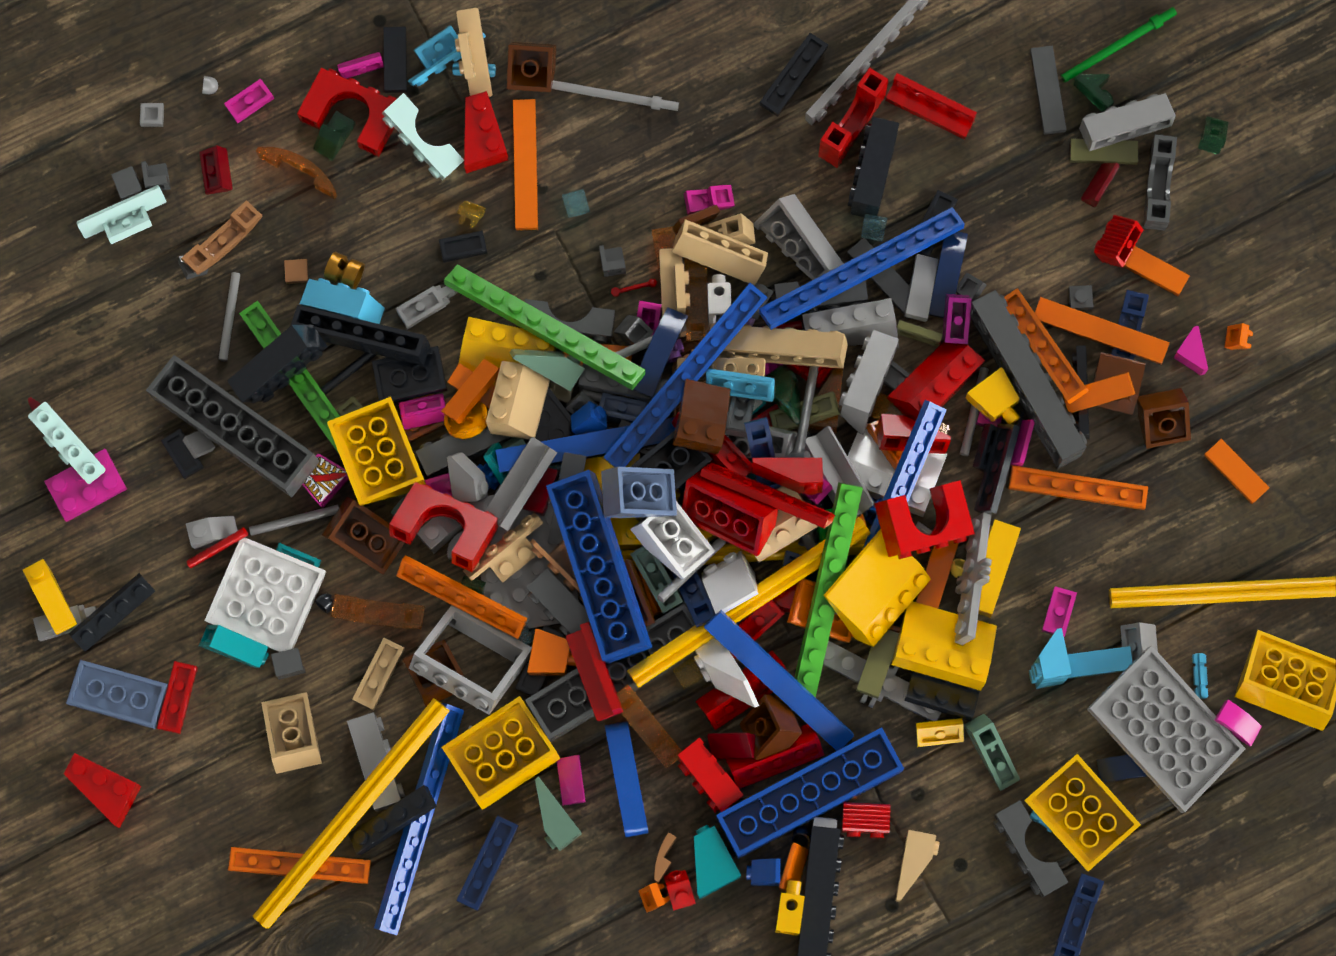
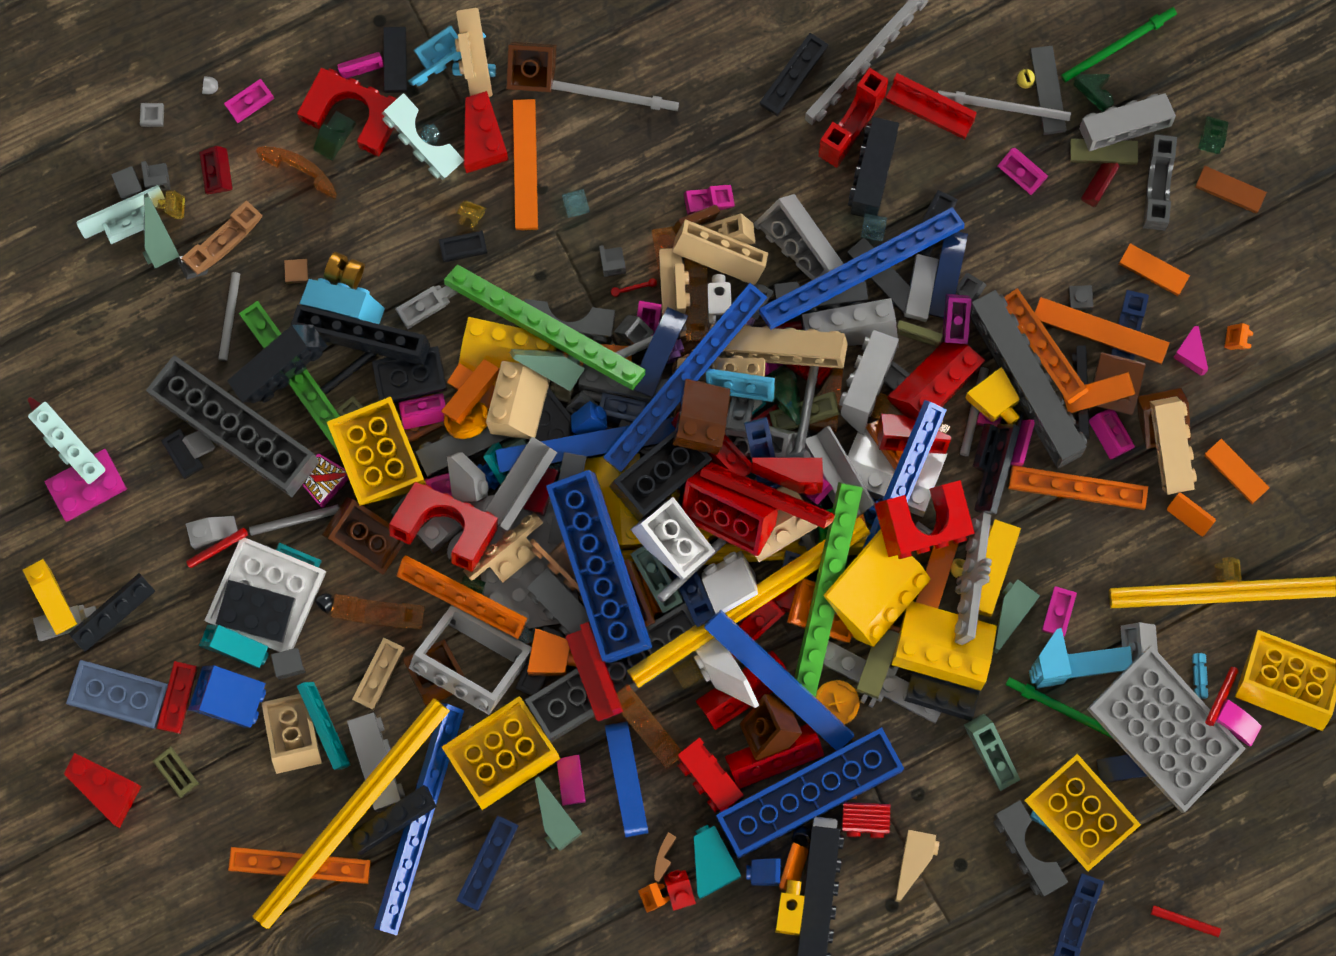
(157, 241): none -> sand green slope
(173, 204): none -> clear yellow tile
(187, 788): none -> olive tile
(227, 696): none -> blue slope
(255, 611): none -> black plate
(323, 725): none -> teal tile
(430, 134): none -> clear light blue plate
(638, 492): sand blue slope -> none
(732, 745): dark red slope -> none
(839, 699): none -> light orange tile
(939, 732): yellow plate -> none
(962, 99): none -> light grey bar
(1013, 609): none -> sand green slope
(1021, 79): none -> light yellow hinge
(1022, 170): none -> dark pink slope
(1028, 691): none -> green bar
(1111, 433): none -> dark pink slope
(1118, 240): red brick -> none
(1172, 445): none -> tan brick
(1185, 921): none -> red bar
(1191, 514): none -> orange slope
(1221, 697): none -> red bar
(1230, 189): none -> dark orange tile
(1231, 568): none -> clear yellow tile

